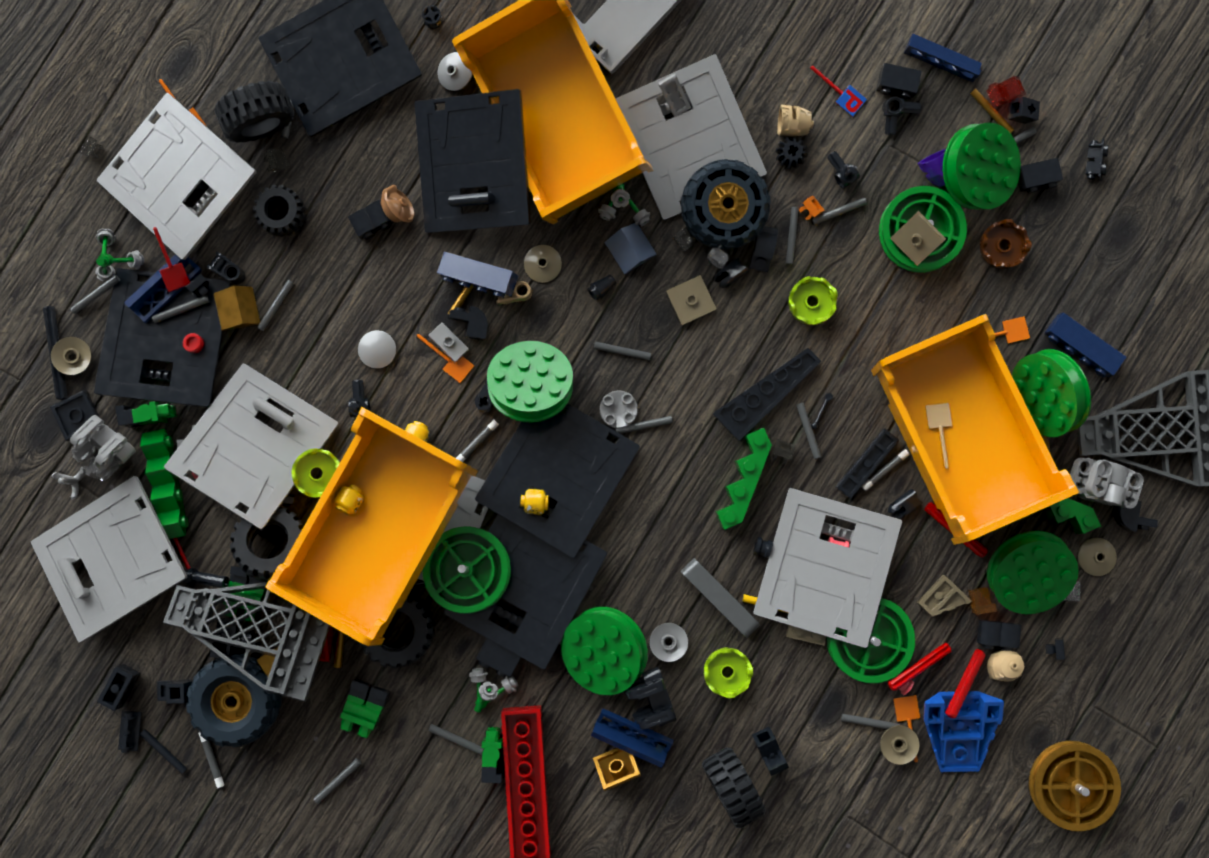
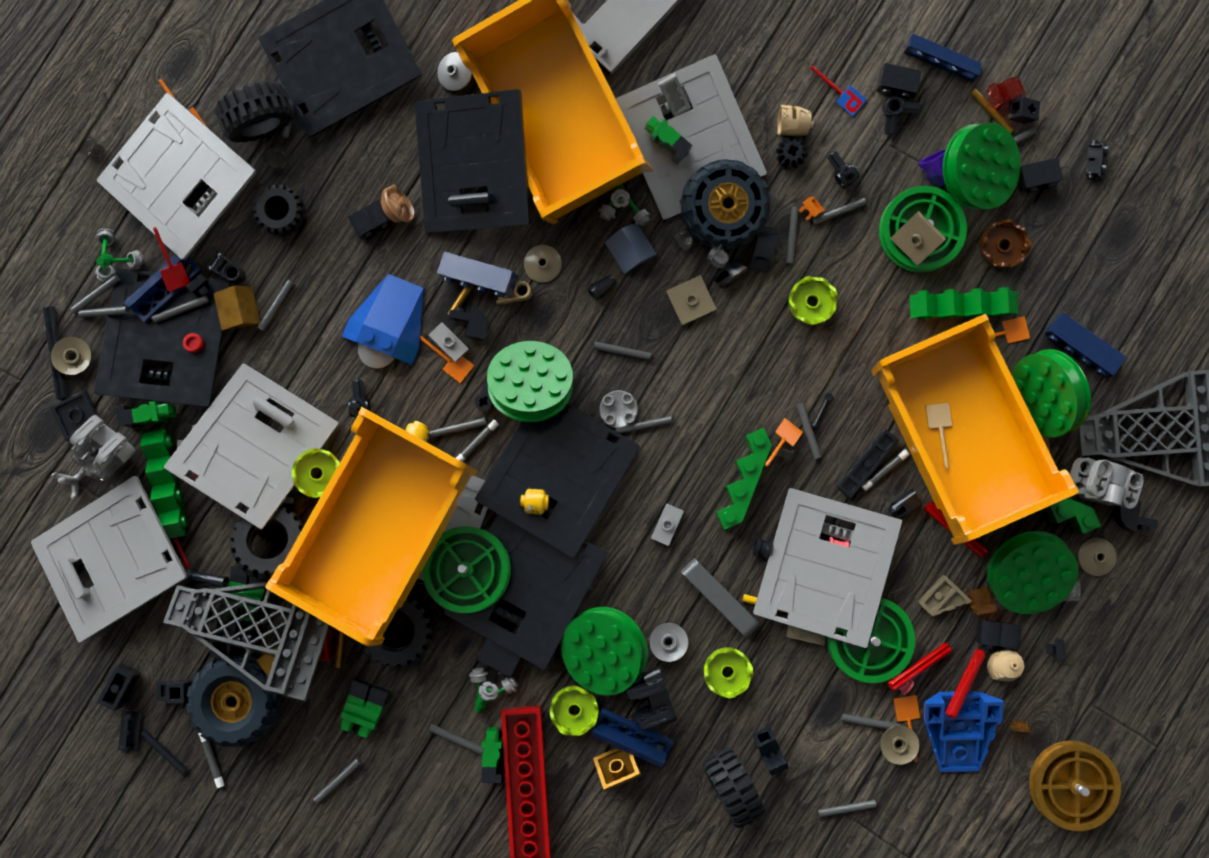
(104, 311): none -> dark grey bar
(348, 499): yellow head -> none
(389, 319): none -> blue wedge
(431, 12): black wheel -> none
(458, 427): none -> dark grey bar
(574, 724): none -> lime plate
(667, 524): none -> light grey plate
(668, 138): none -> green hips
(753, 404): black wing -> none
(788, 433): none -> orange piece
(847, 808): none -> dark grey bar
(972, 304): none -> green brick
(1020, 726): none -> clear orange tile

